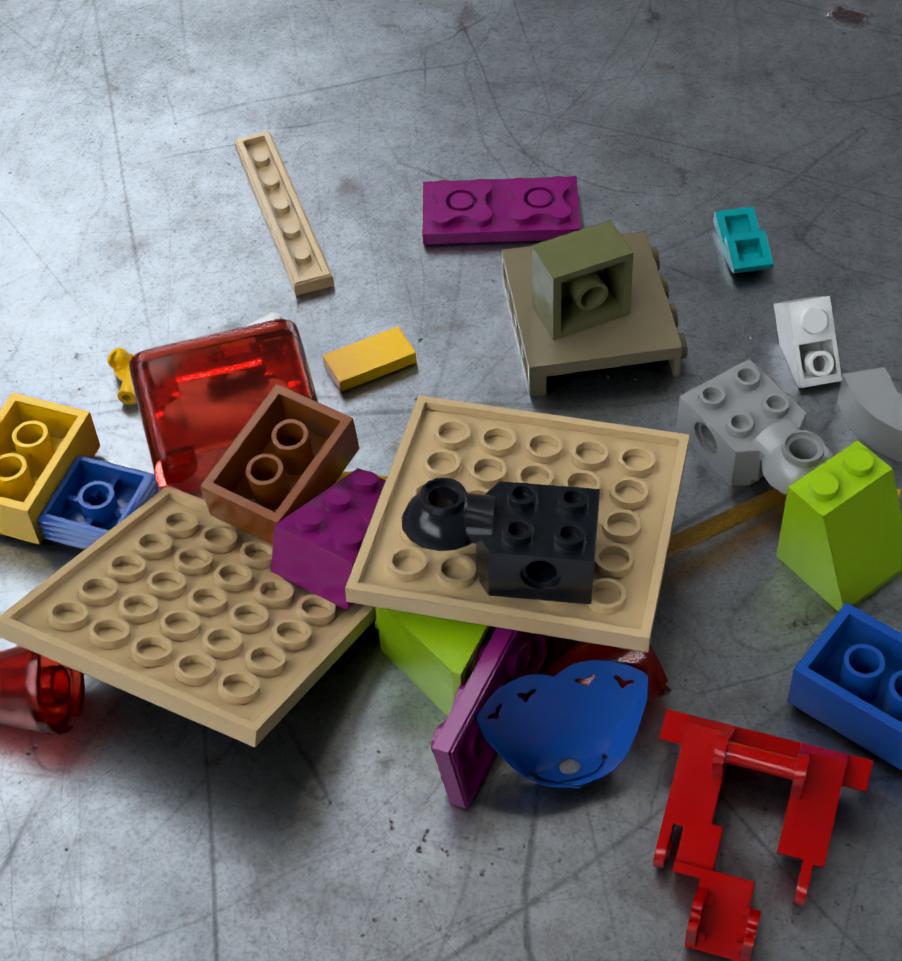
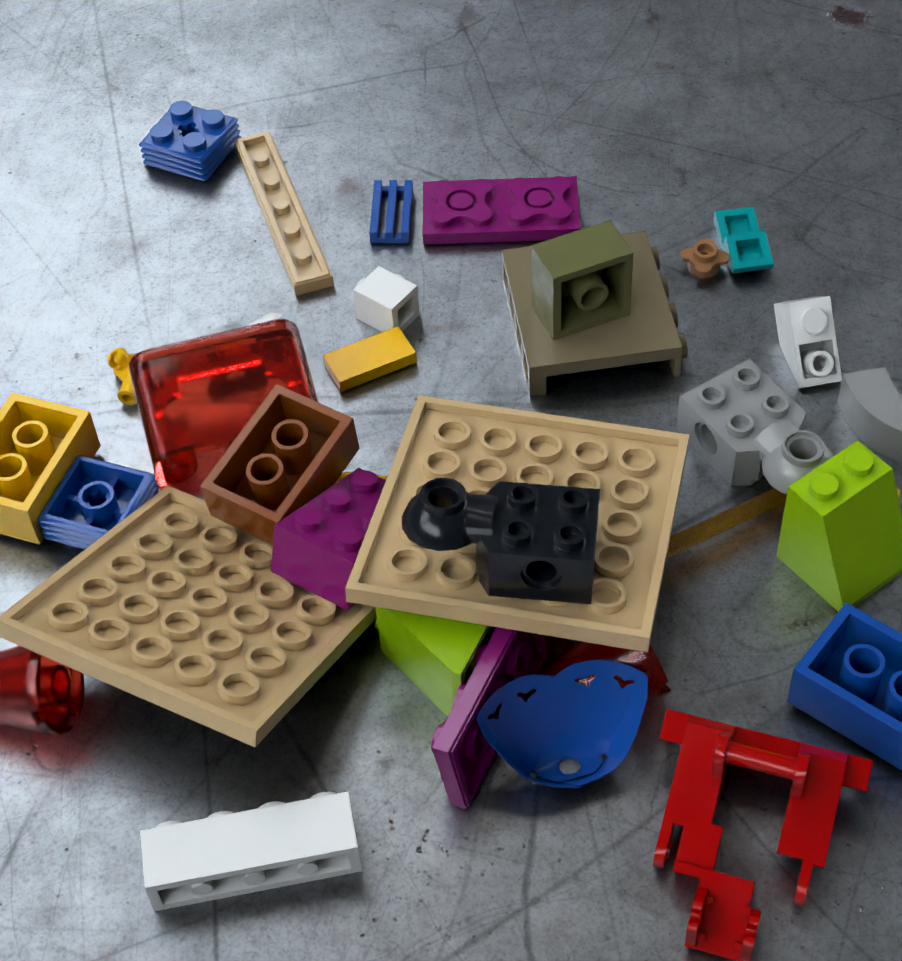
(190, 140): none -> blue brick
(249, 850): none -> white brick
(386, 300): none -> white brick
(392, 192): none -> blue tile
(704, 258): none -> medium nougat plate

